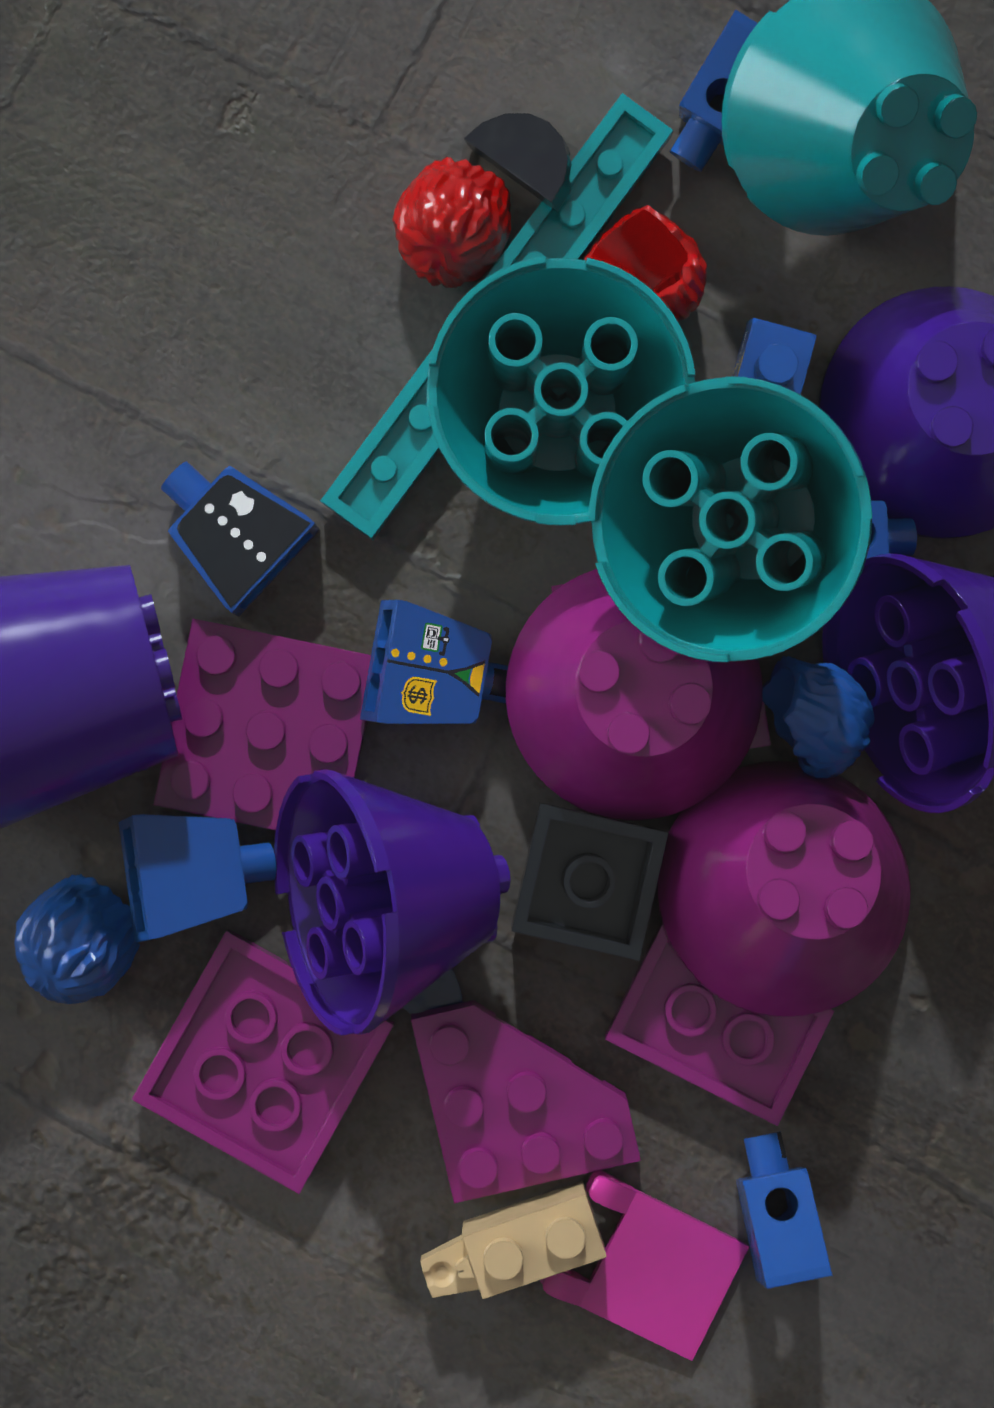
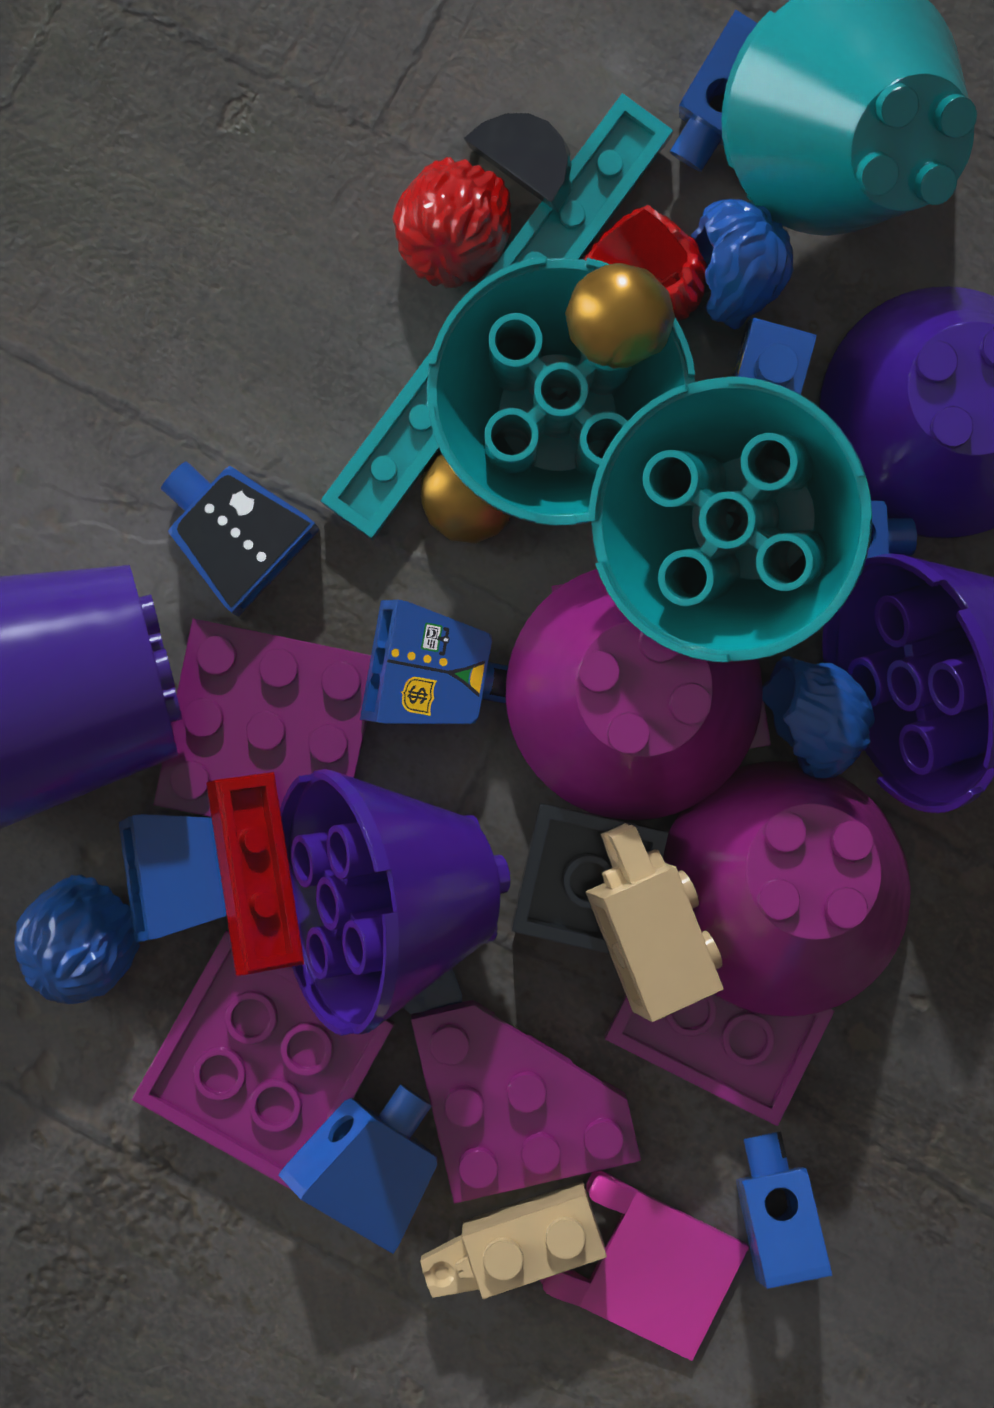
(255, 873): none -> red tile
(366, 1167): none -> blue torso
(455, 508): none -> pearl gold hair
(619, 315): none -> pearl gold hair
(653, 928): none -> tan hinge
(745, 259): none -> blue hair

